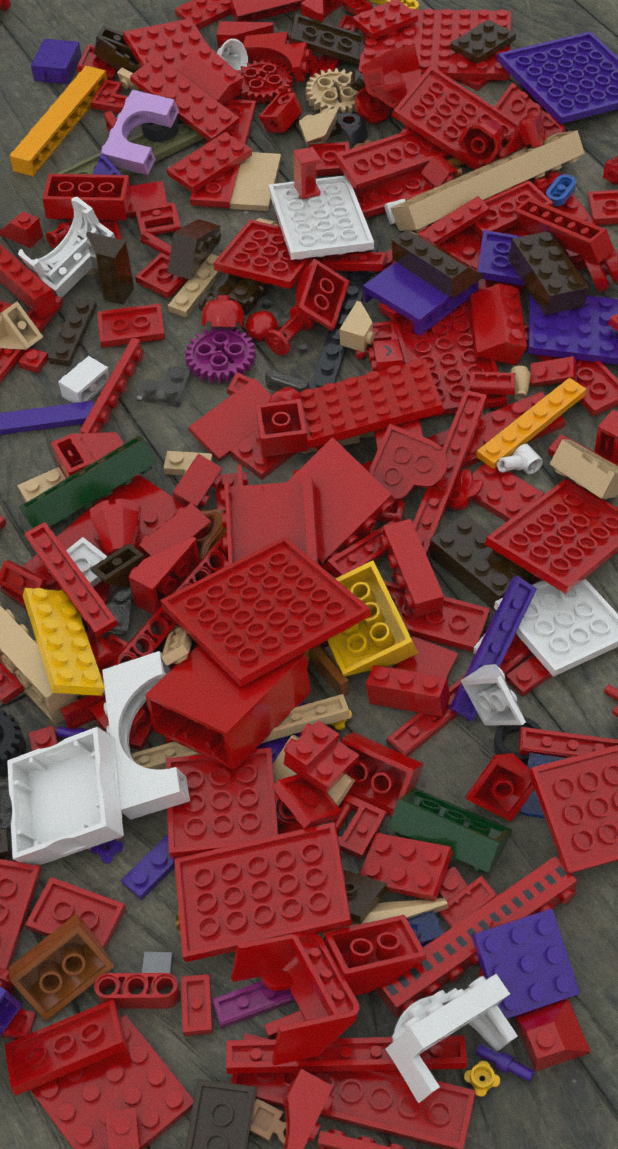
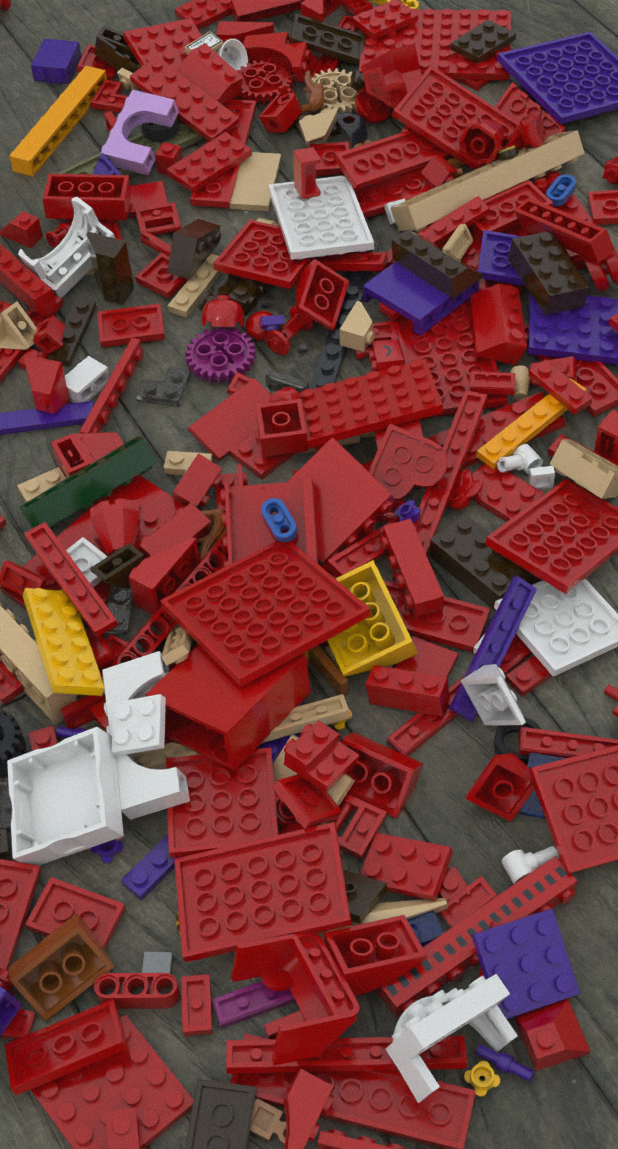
(46, 383): none -> red slope
(49, 334): none -> red brick
(138, 725): none -> white plate
(166, 156): none -> red brick
(209, 38): none -> tile
(271, 322): none -> dark purple plate
(280, 521): none -> blue plate
(317, 95): none -> dark orange piece
(408, 511): none -> dark purple plate
(440, 822): dark green slope -> none
(459, 241): none -> tan tile
(508, 153): none -> dark brown tile
(521, 864): none -> white pin
(542, 477): none -> white plate
(560, 387): none -> red plate

